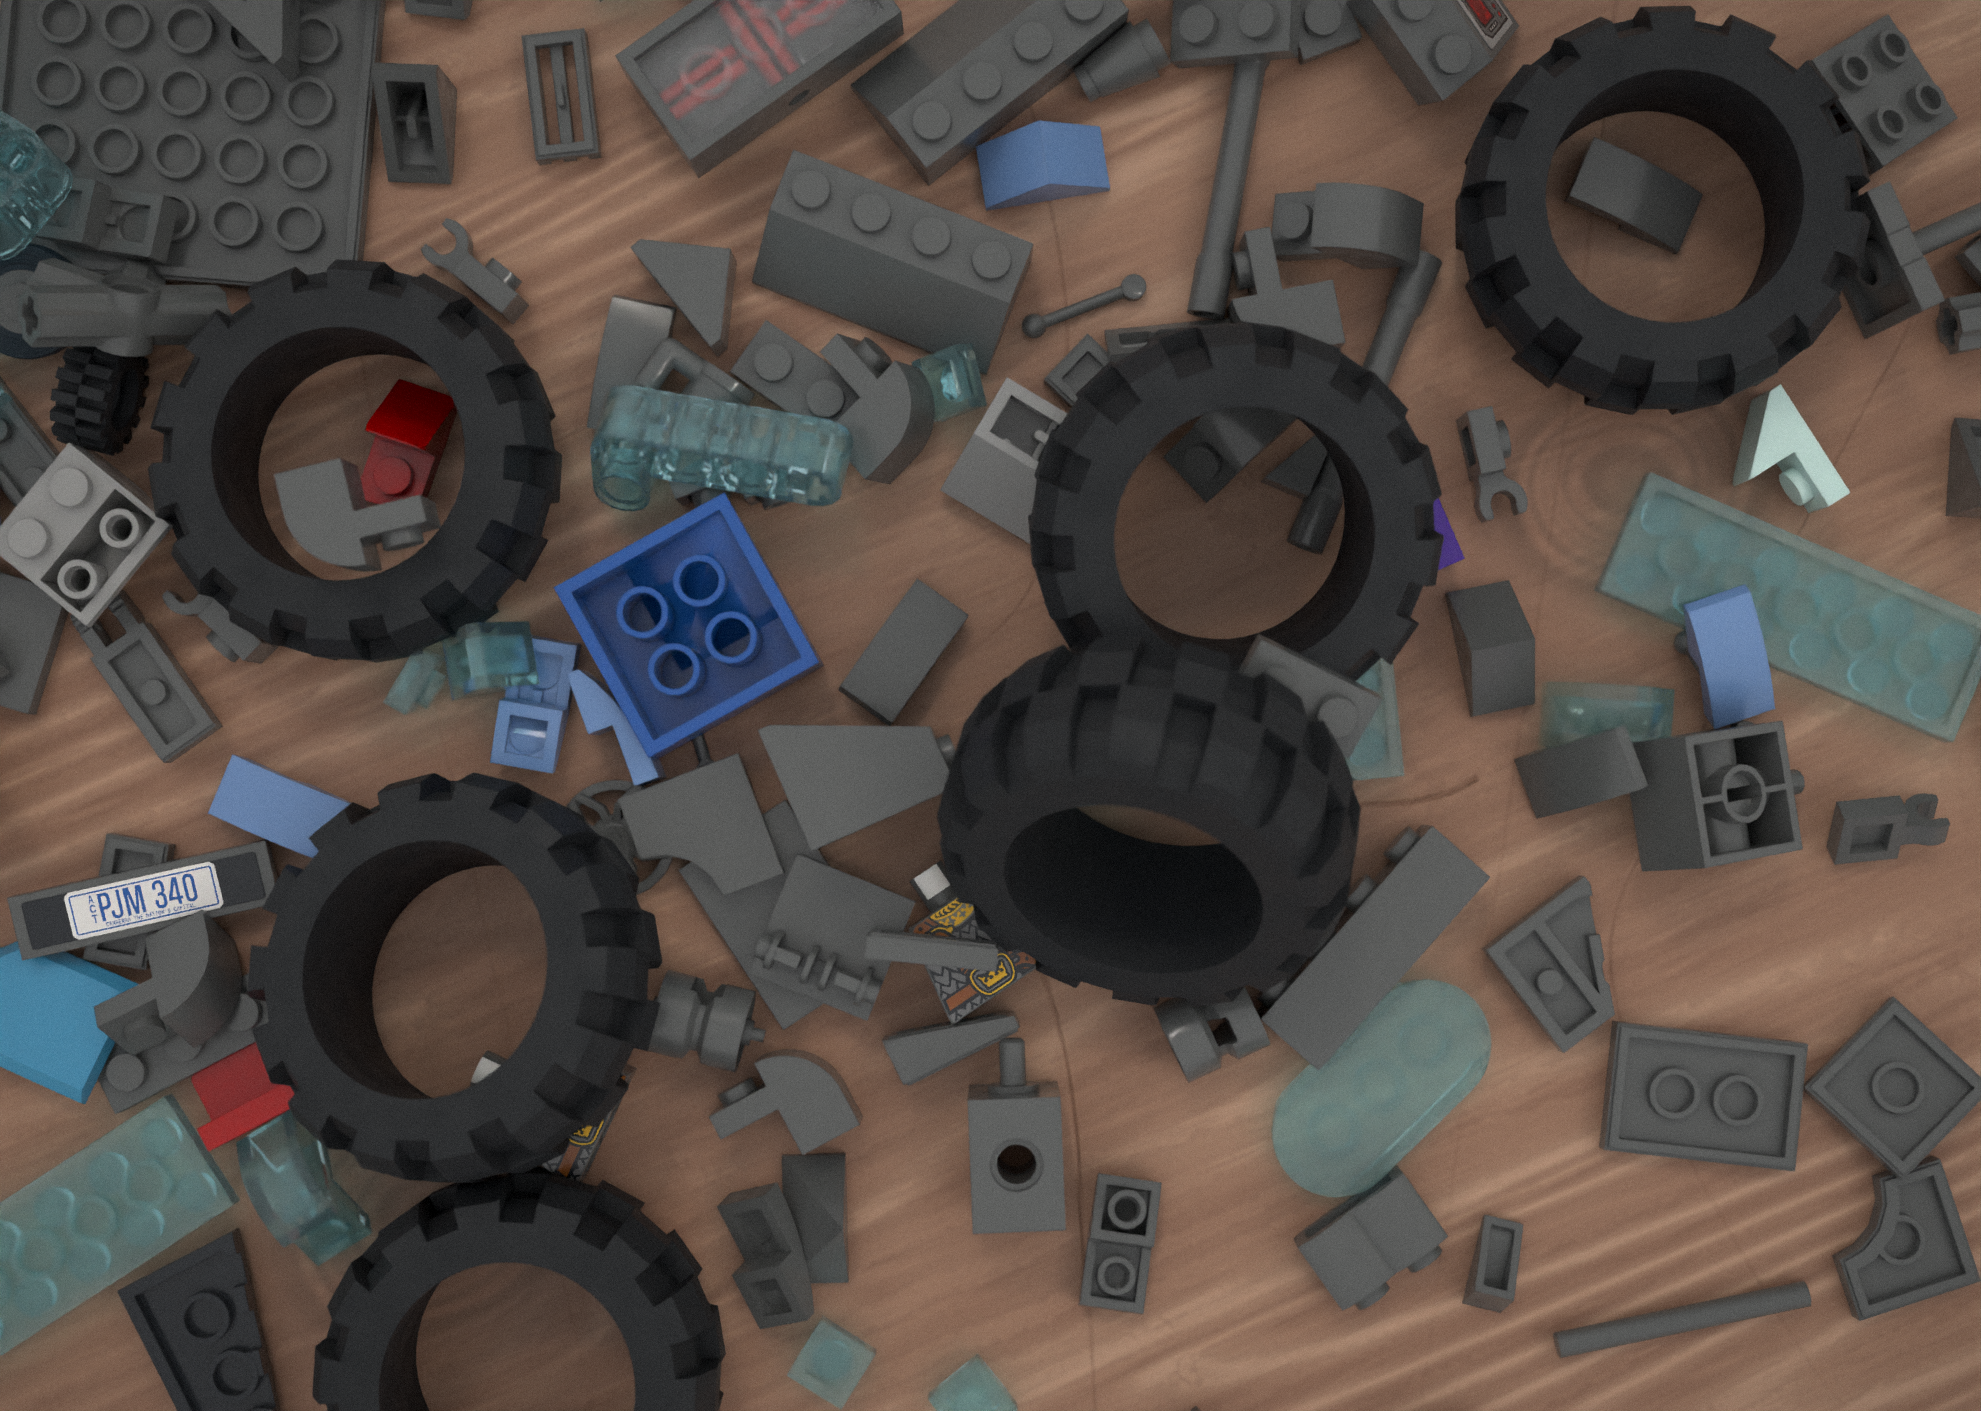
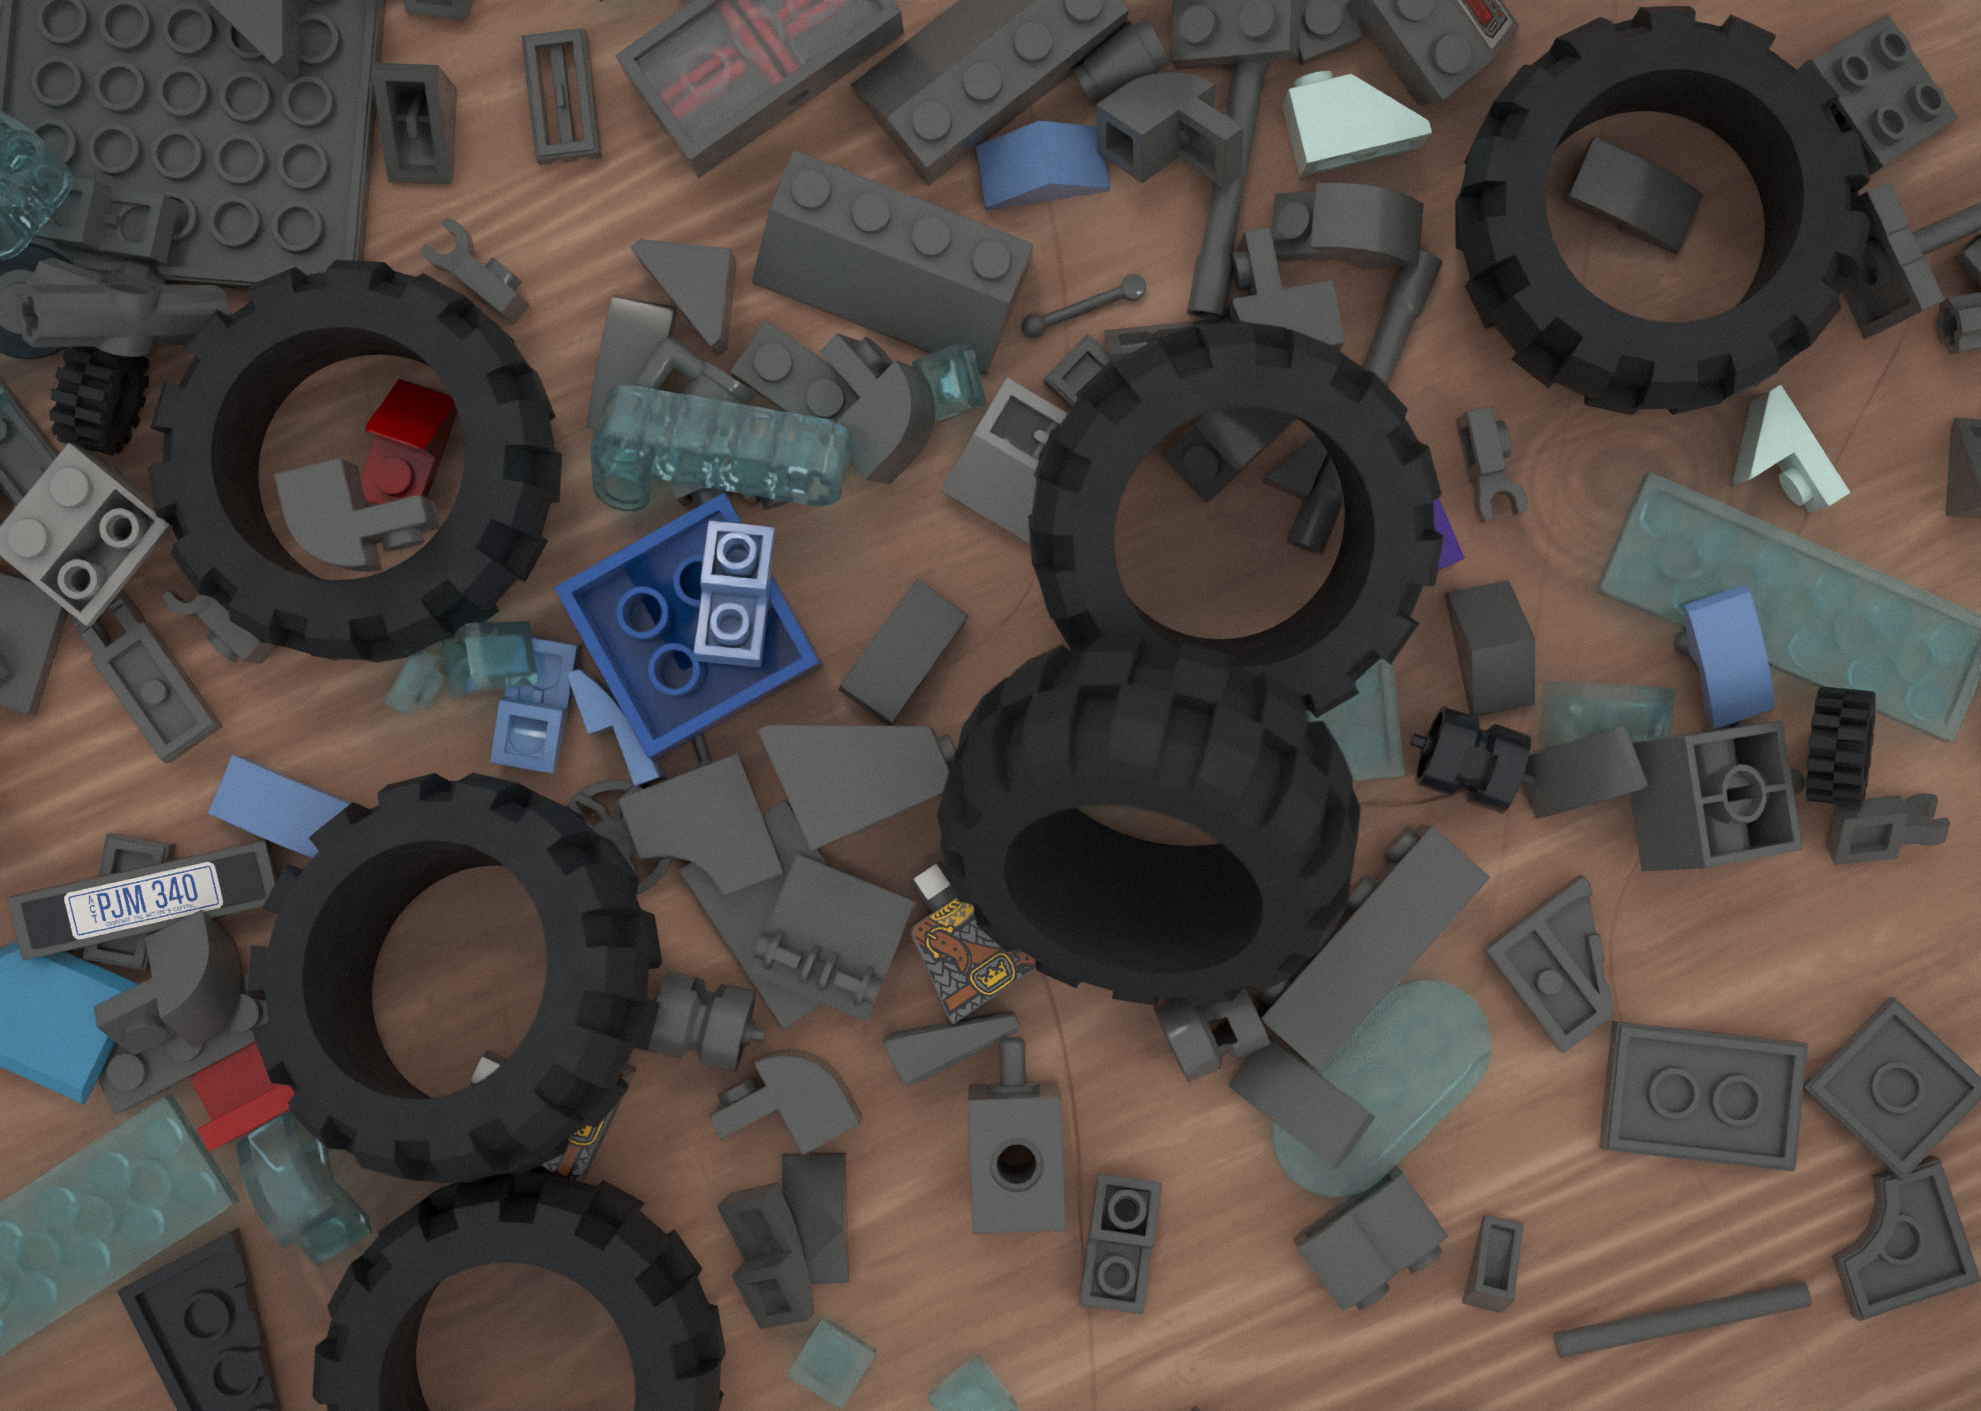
(734, 594): none -> medium blue slope
(931, 950): dark grey tile -> none
(1169, 119): none -> dark grey brick
(1302, 1102): none -> dark grey slope
(1325, 693): dark grey plate -> none
(1347, 123): none -> light aqua slope
(1471, 759): none -> black wheel
(1840, 746): none -> black tyre

